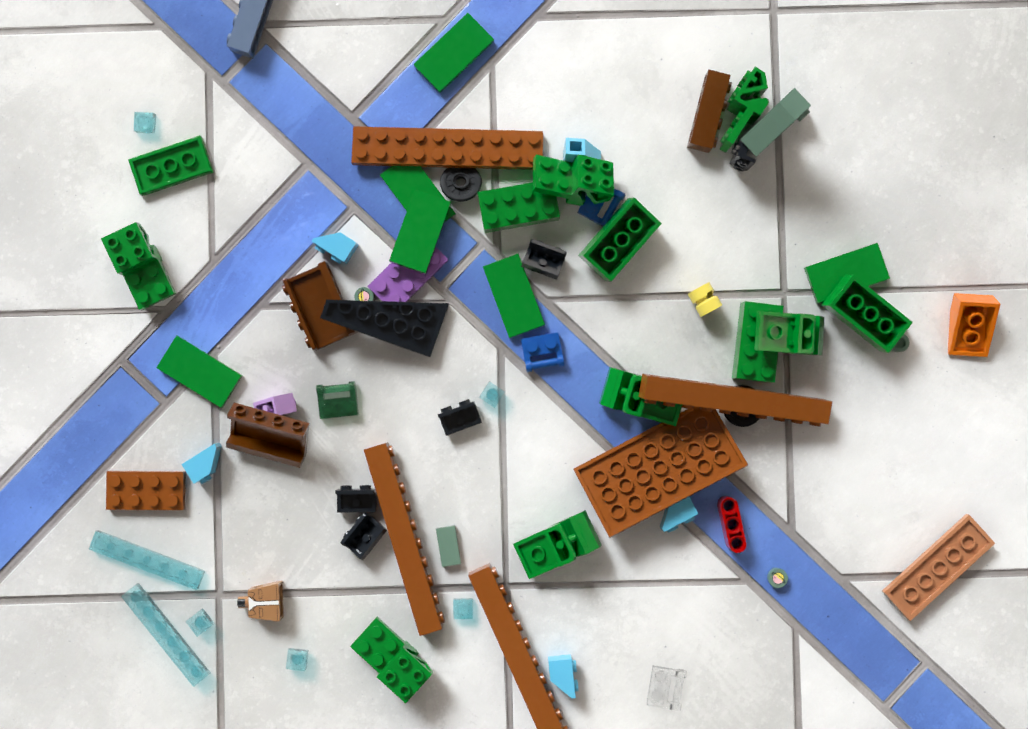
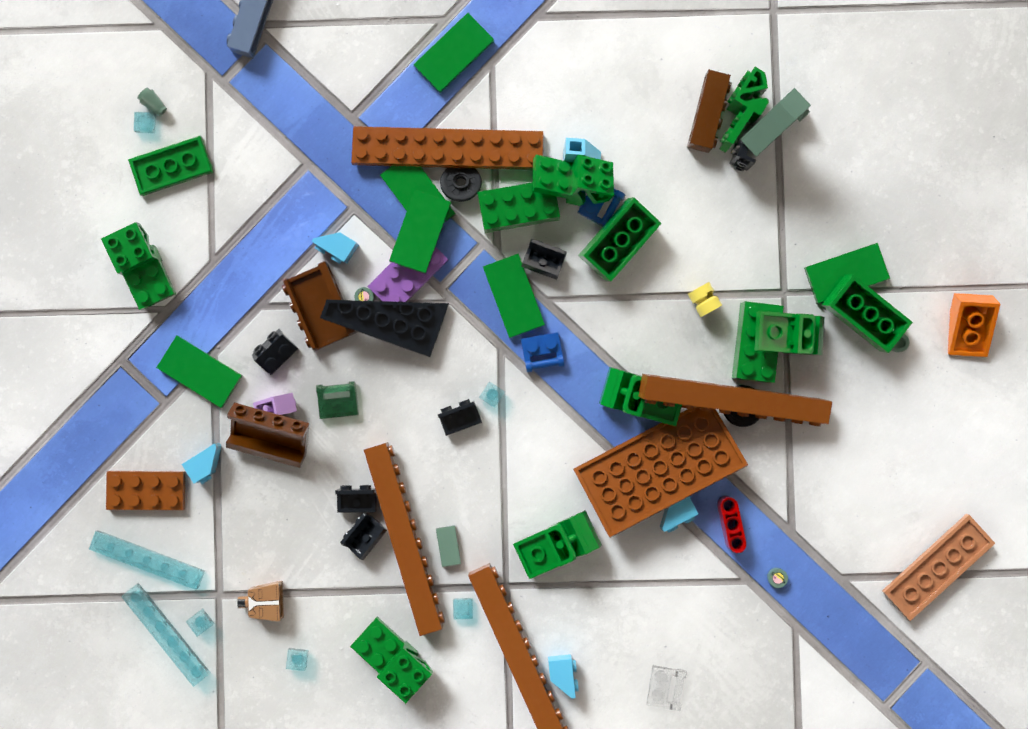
(151, 101): none -> sand green cone
(274, 351): none -> black bracket

